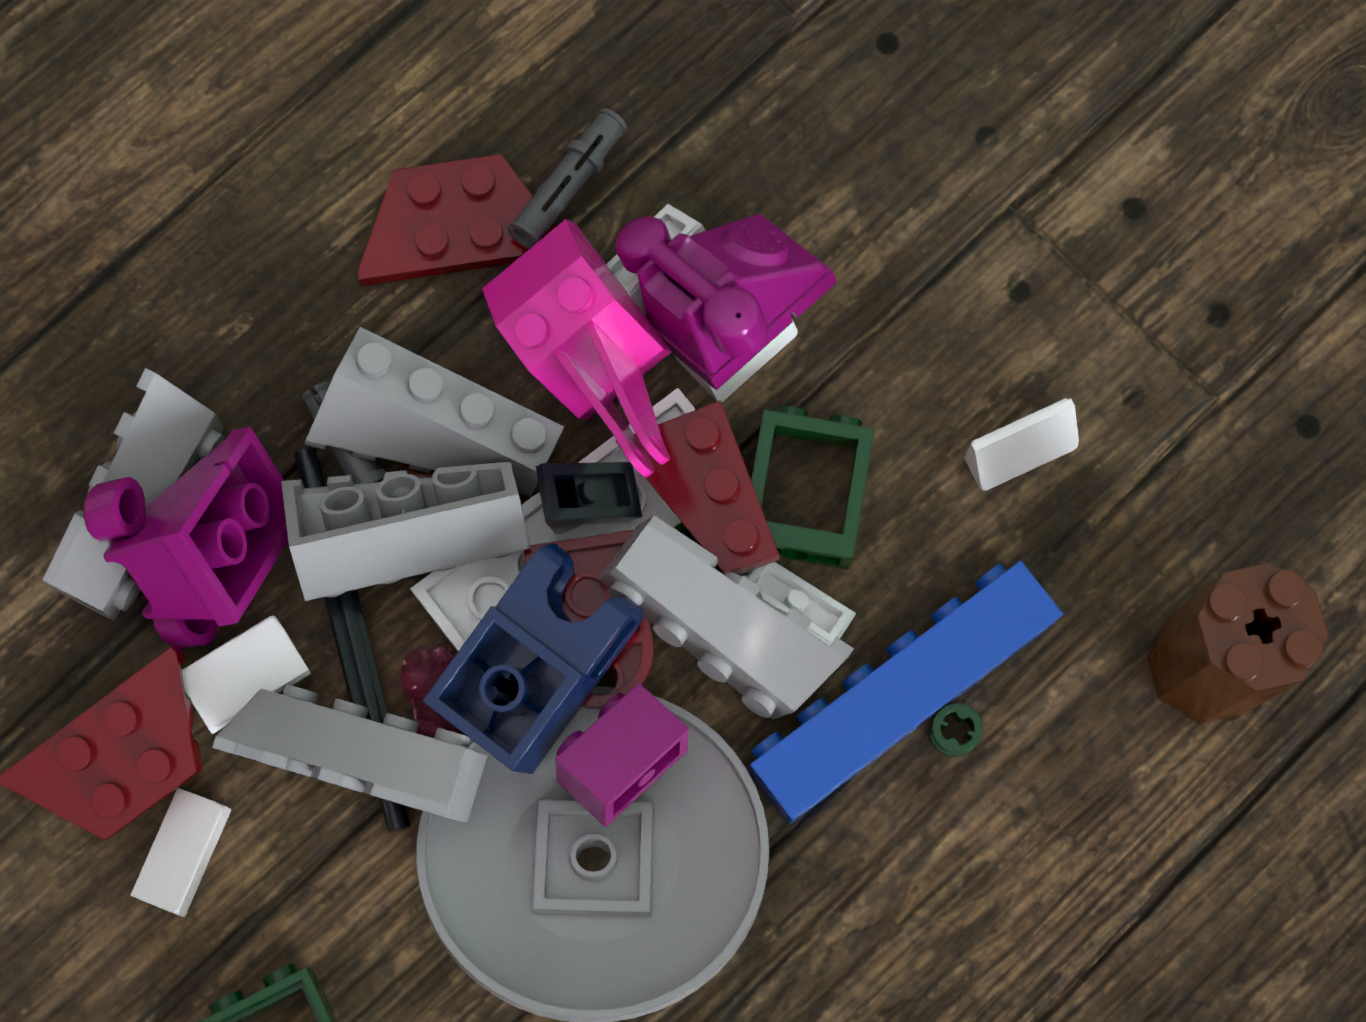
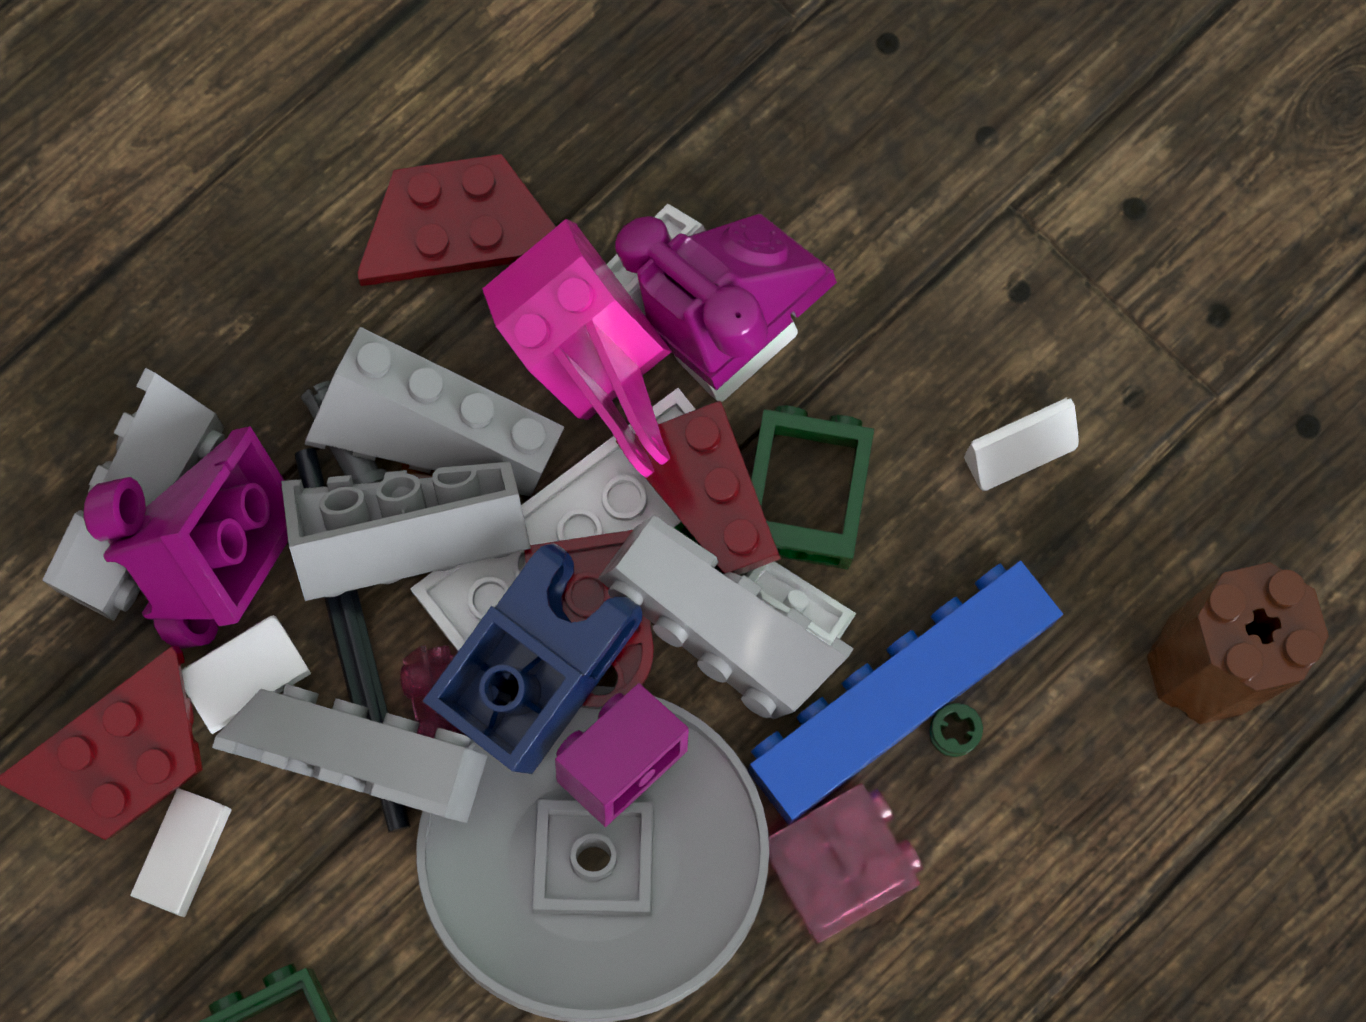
(587, 494): black slope -> none
(602, 135): dark grey pin -> none
(843, 862): none -> clear pink plate

